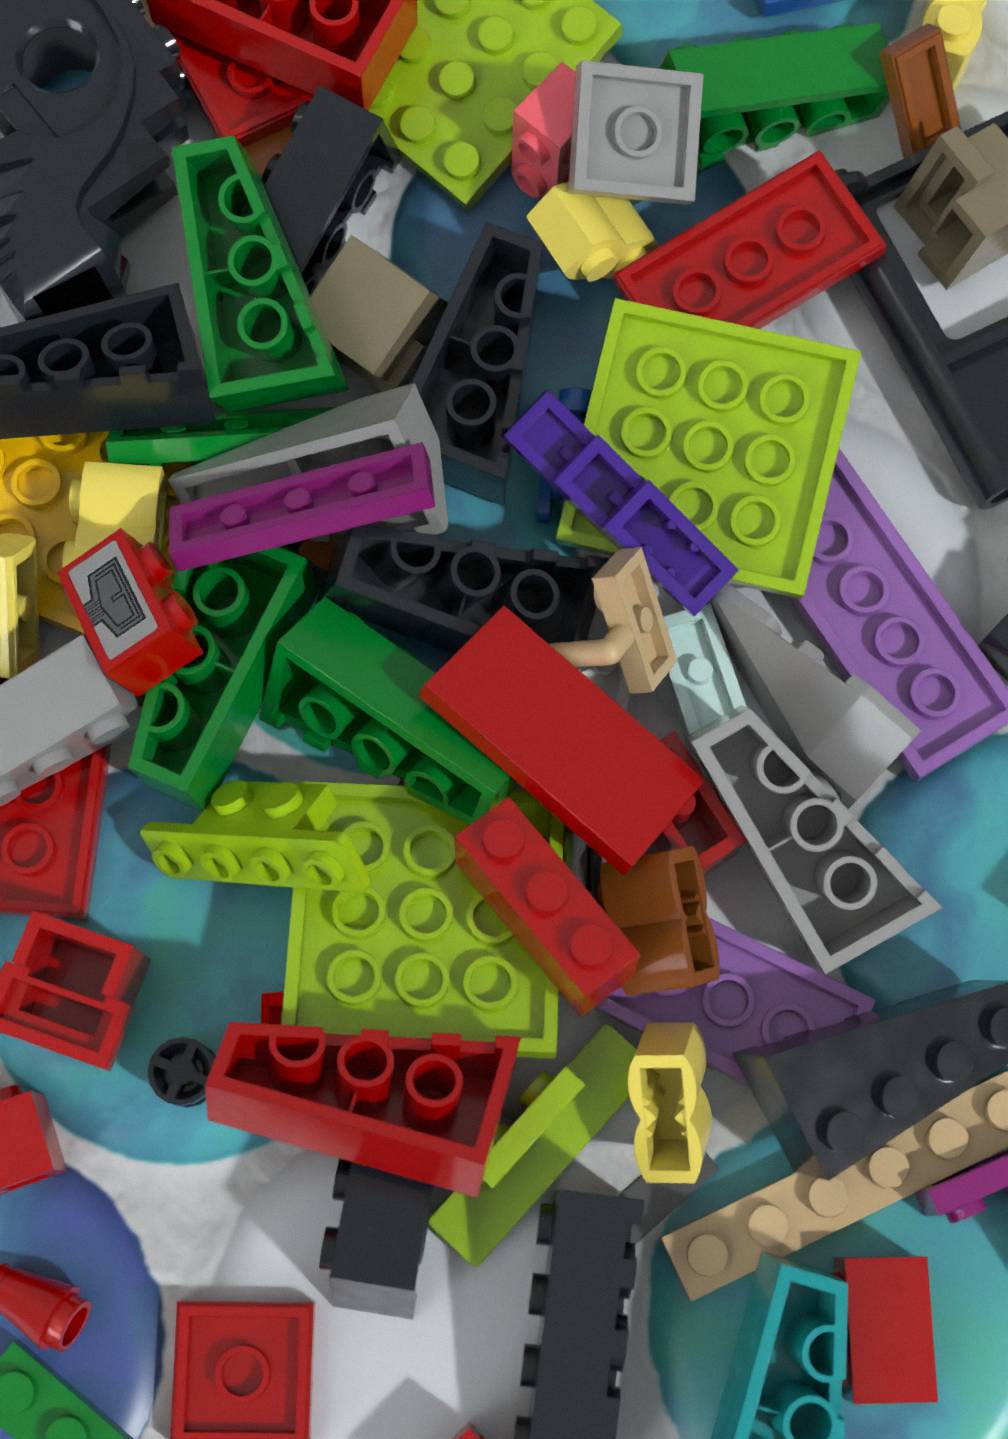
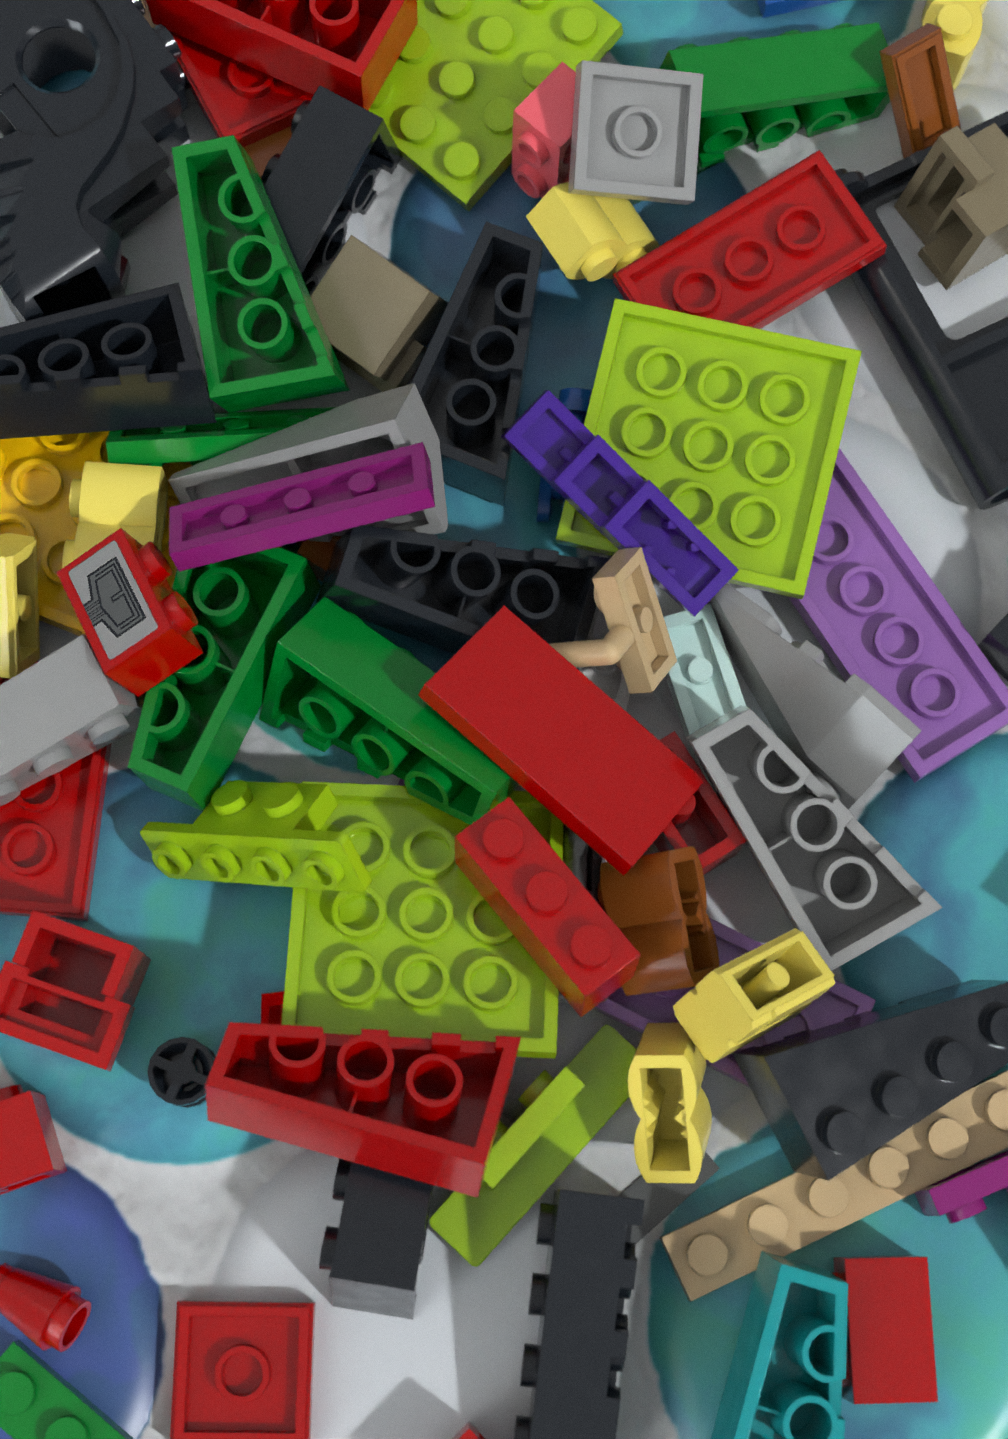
(753, 994): none -> light yellow brick

